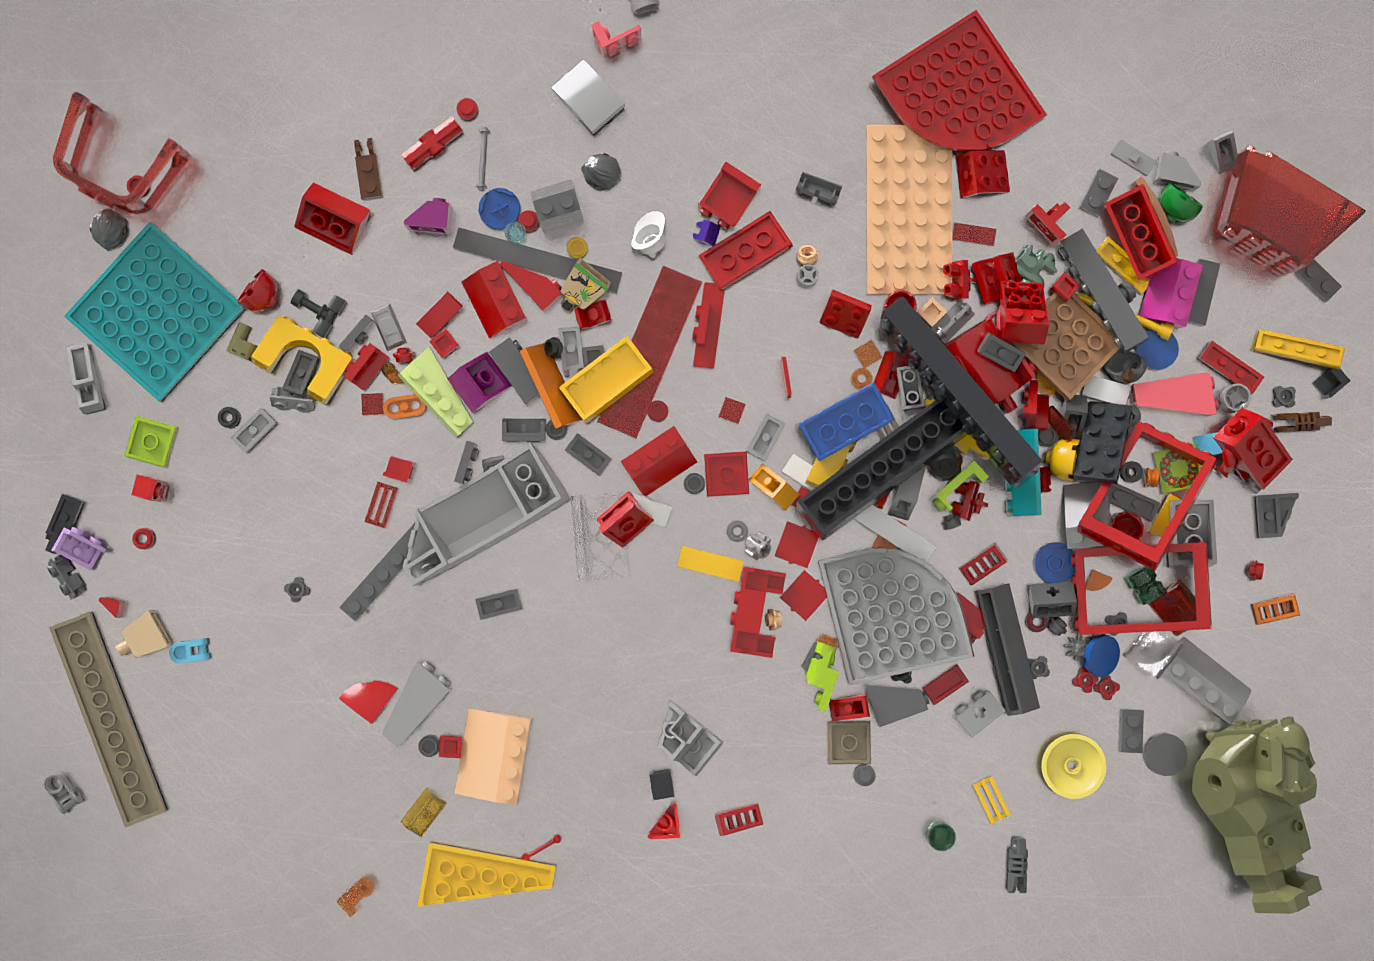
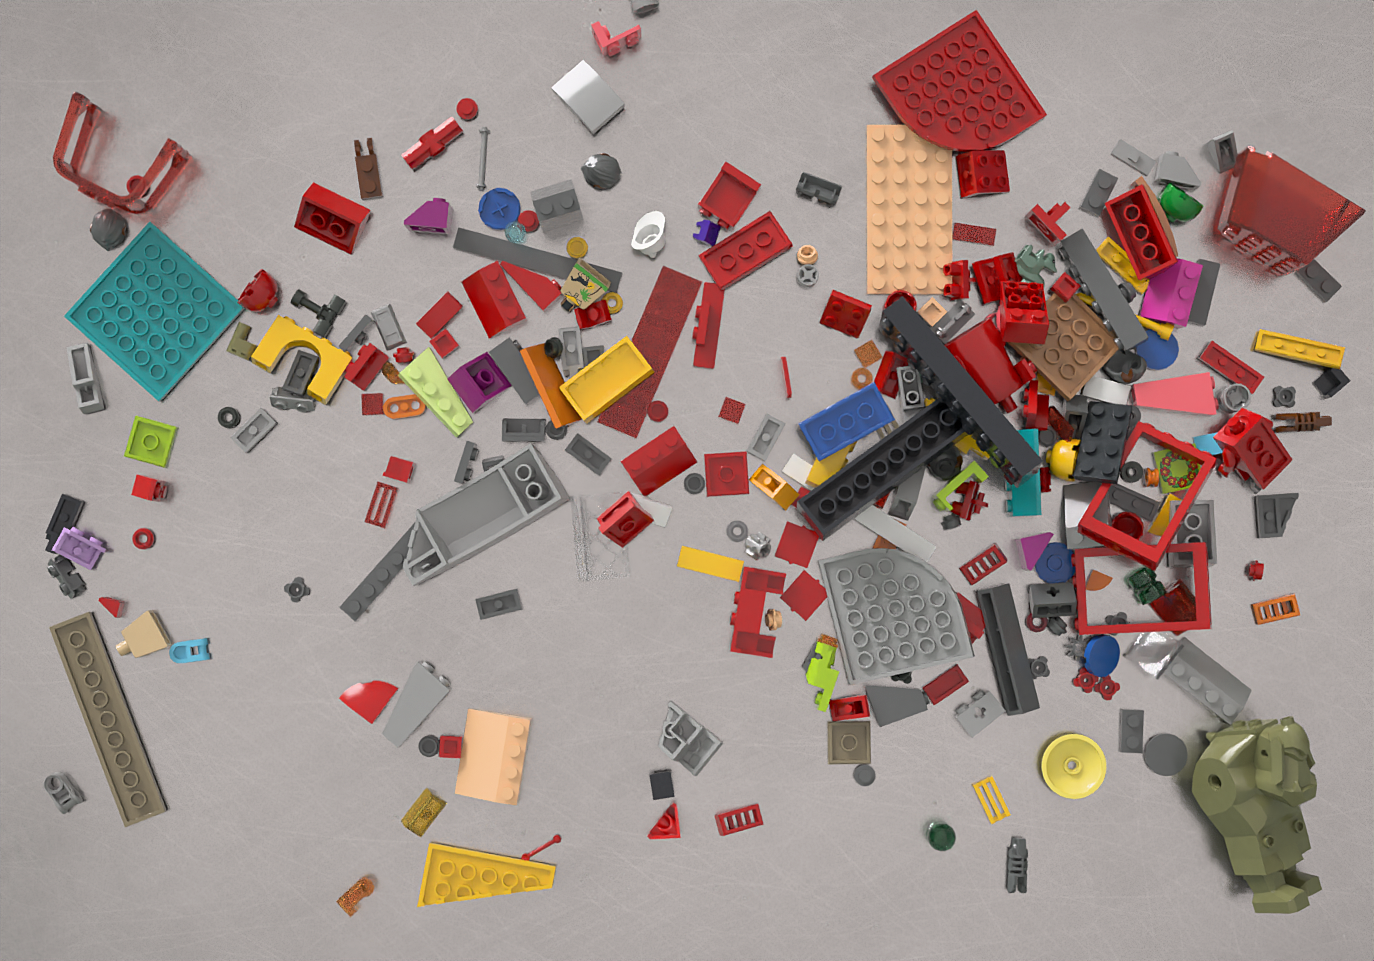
(617, 298): none -> yellow plate
(1001, 352): dark grey plate -> none
(1031, 548): none -> magenta slope

